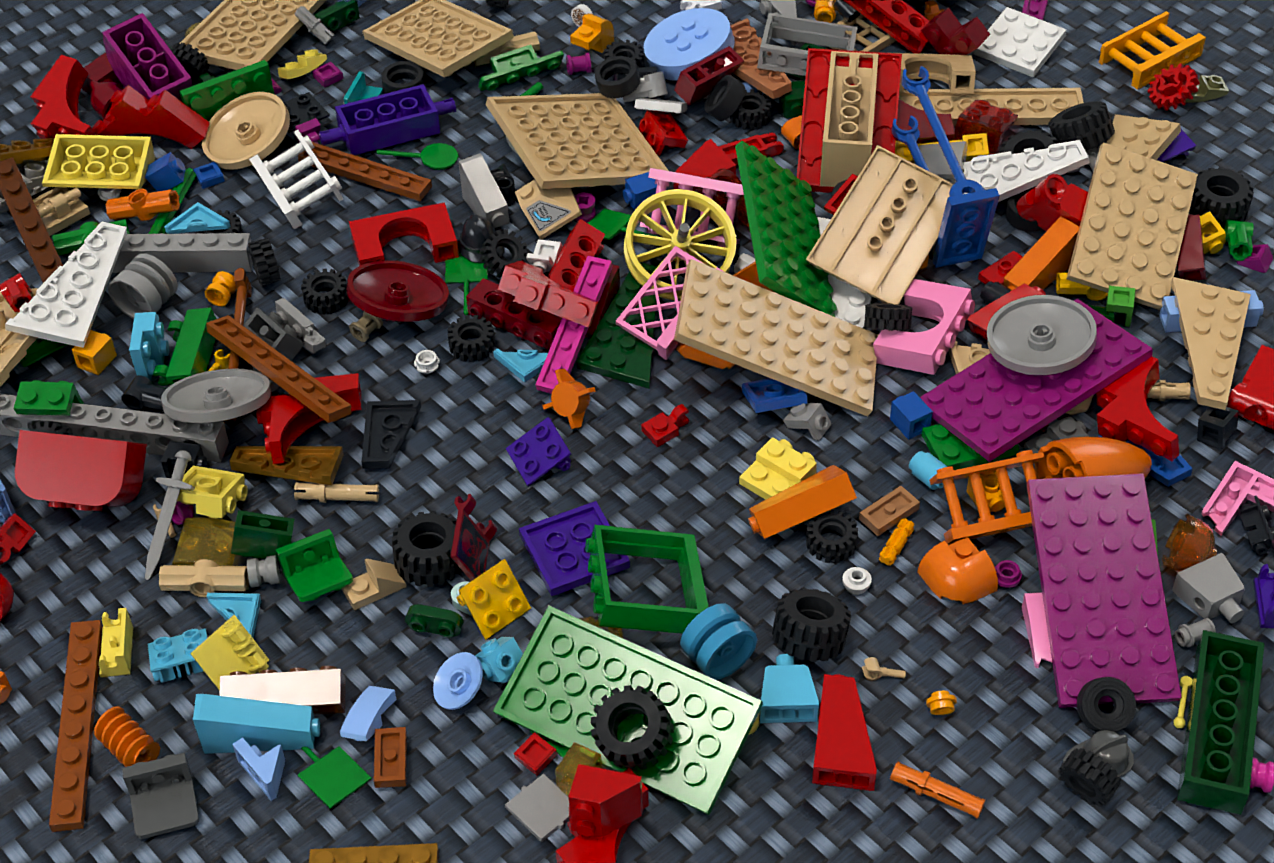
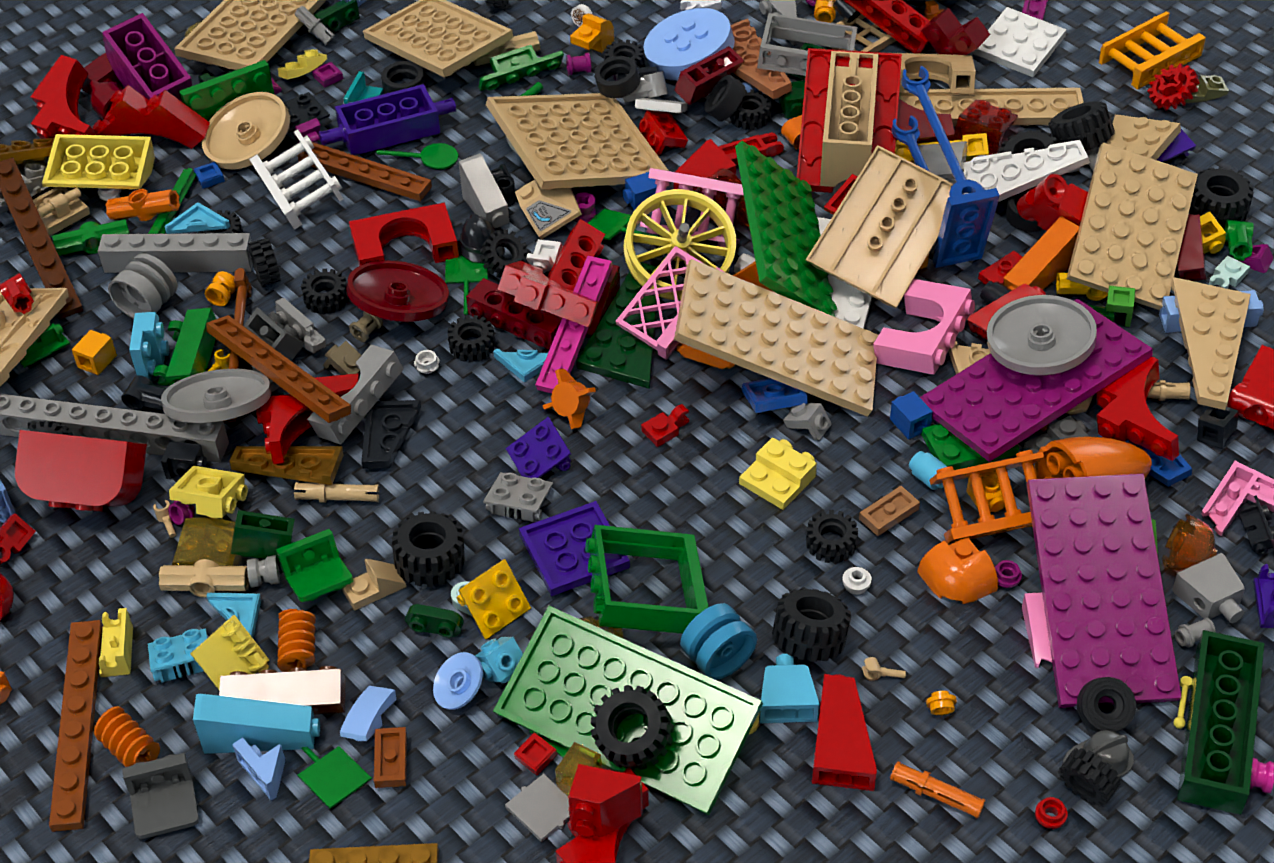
(46, 398): green bracket -> none
(72, 294): white wing -> none
(165, 172): blue brick -> none
(174, 486): light grey sword -> none
(191, 60): black tyre -> none
(296, 639): none -> orange piece
(343, 359): none -> dark tan bracket
(378, 371): none -> light grey arch
(471, 539): dark red flag -> none
(517, 493): none -> light grey hinge
(802, 502): orange slope -> none
(888, 316): black tyre -> none
(896, 542): light orange axle -> none
(1054, 806): none -> red plate
(1229, 272): none -> light aqua plate

